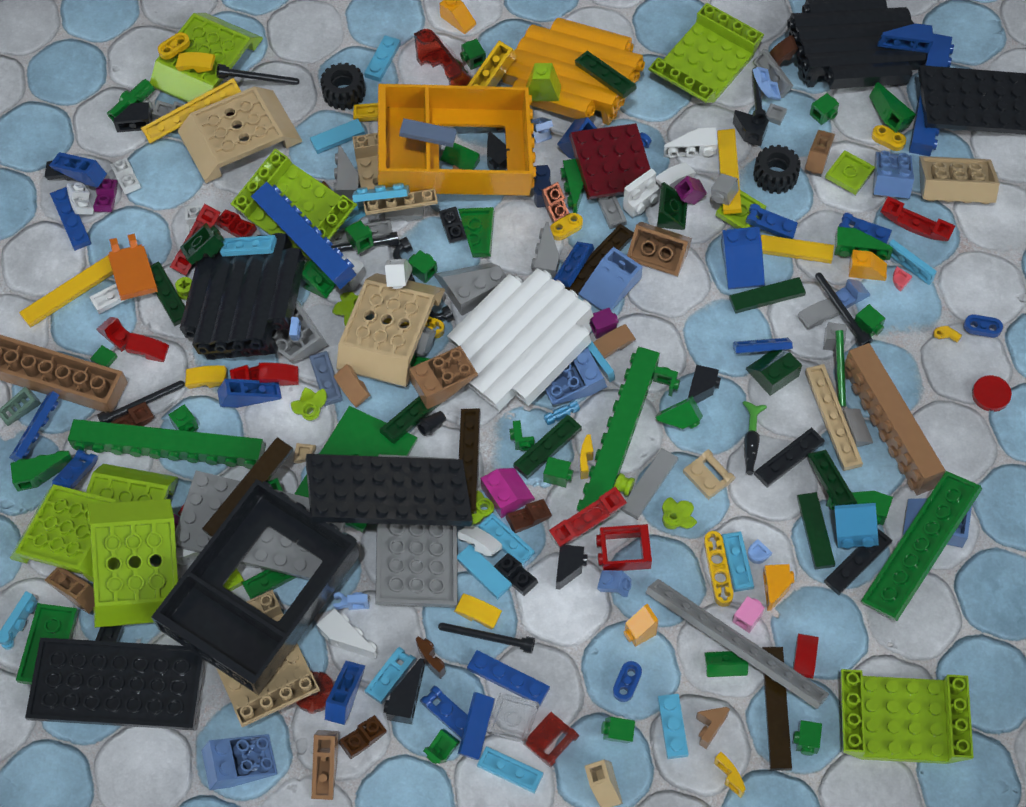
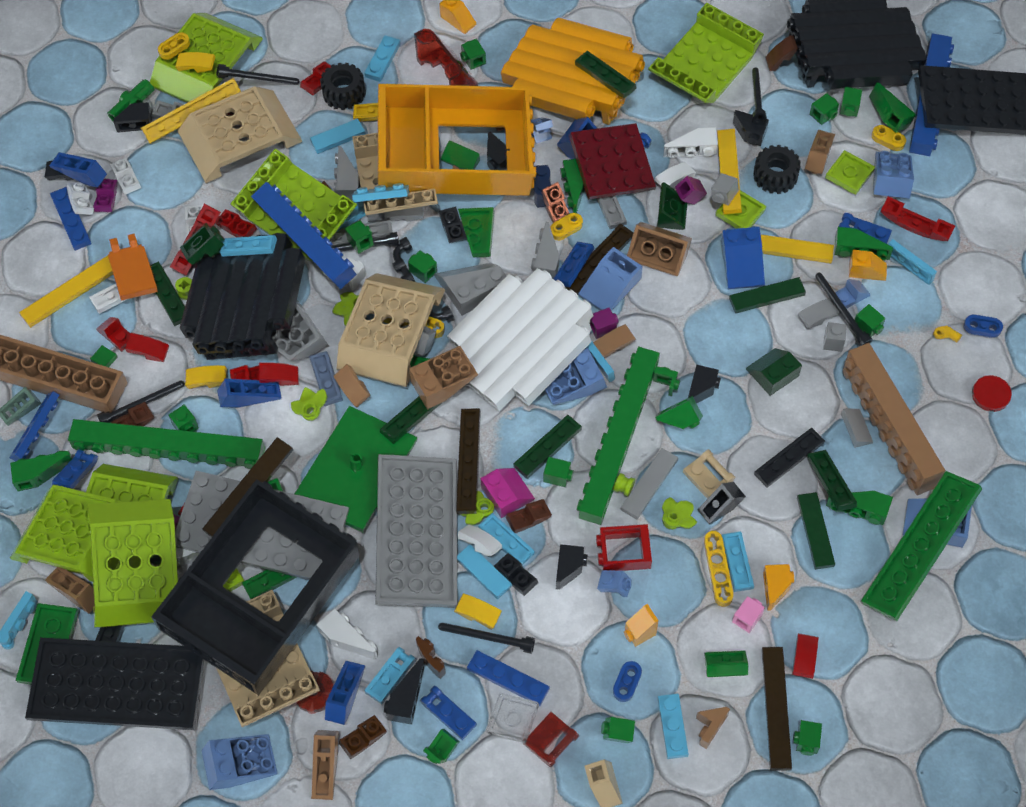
(295, 328): light blue tile -> none
(301, 451): tan tile -> none
(312, 82): none -> red slope
(316, 280): green slope -> none
(354, 602): light blue plate -> none
(387, 490): black plate -> none
(397, 272): white slope -> none
(428, 132): sand blue tile -> none
(431, 423): black cone -> none
(476, 726): blue tile -> none
(494, 66): yellow brick -> none
(510, 769): medium azure tile -> none
(521, 443): green bracket -> none
(544, 83): lime slope -> none
(561, 412): dark azure axle -> none
(586, 455): yellow slope -> none
(588, 517): red slope -> none
(641, 193): white plate -> none
(721, 502): none -> black slope
(734, 779): yellow slope -> none
(737, 643): light grey plate -> none
(752, 438): black piece -> none
(758, 552): light blue tile -> none
(762, 345): blue tile -> none
(767, 86): light blue slope -> none
(771, 222): blue plate -> none
(776, 74): light grey tile -> none
(776, 114): light grey tile -> none
(833, 417): tan plate -> none
(840, 368): green bar -> none
(851, 101): none -> green brick
(856, 525): dark azure slope -> none
(856, 564): black tile -> none
(901, 278): coral tile -> none
(906, 718): lime slope -> none
(911, 38): blue slope -> none
(958, 179): tan slope -> none

